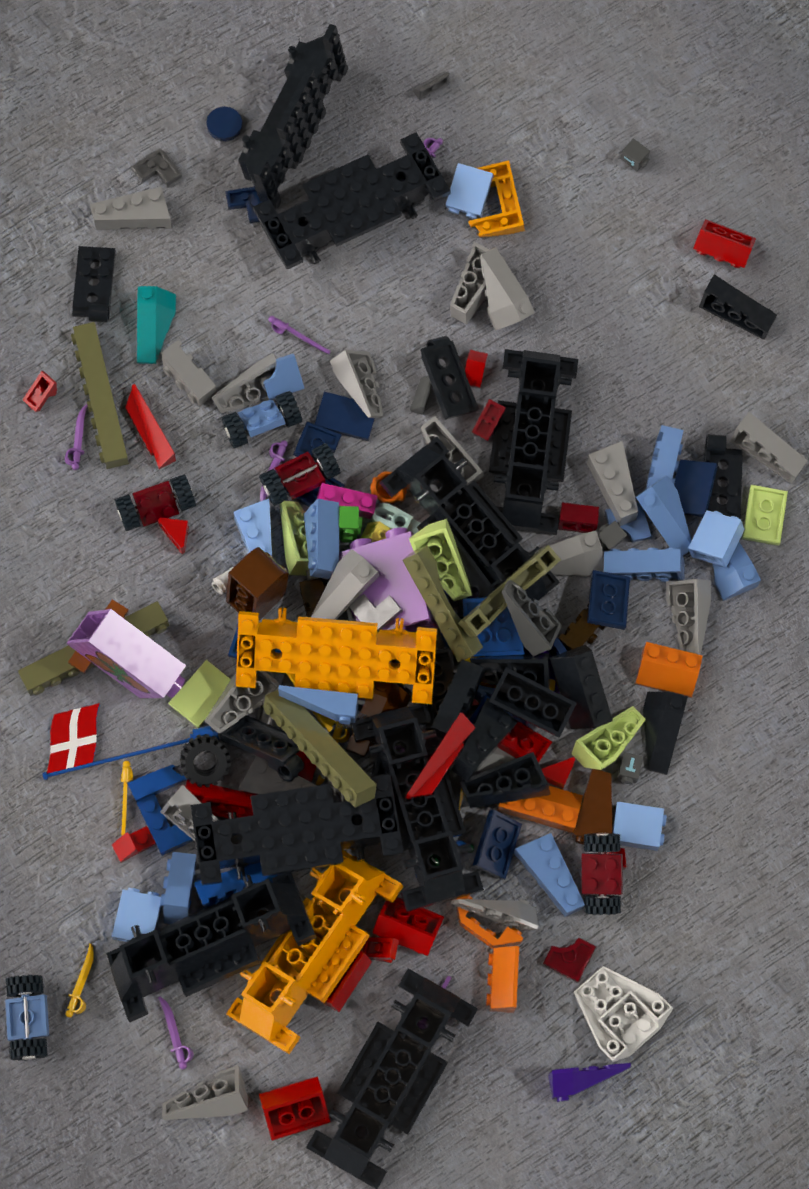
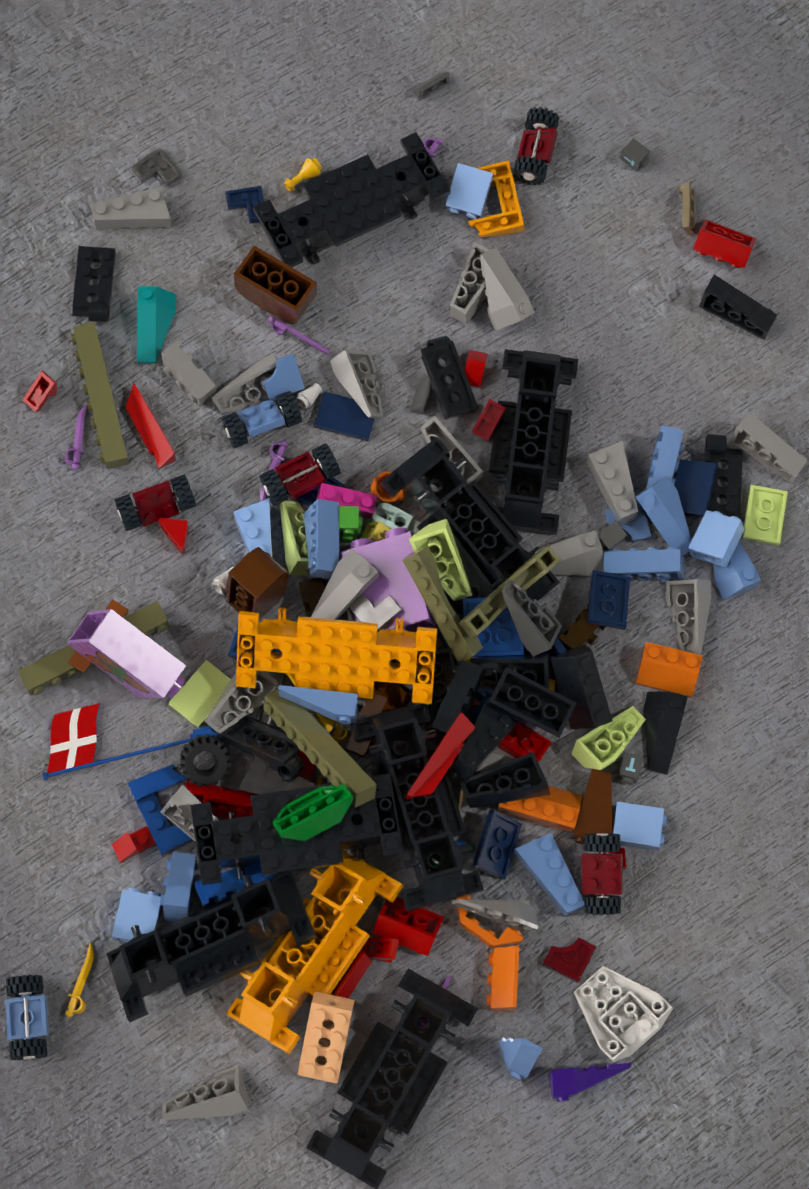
(126, 776): yellow sword -> none
(178, 1048): medium lavender sword -> none
(224, 123): dark blue tile -> none
(274, 286): none -> reddish brown brick
(294, 114): black piece -> none
(294, 1108): red slope -> none
(308, 396): none -> white cone
(310, 169): none -> yellow piece
(313, 812): none -> green wedge
(315, 436): dark blue tile -> none
(325, 1037): none -> light nougat brick
(518, 1056): none -> medium blue wedge
(536, 146): none -> plate
(558, 773): red slope -> none
(578, 518): dark red hinge -> none
(688, 207): none -> dark tan hinge

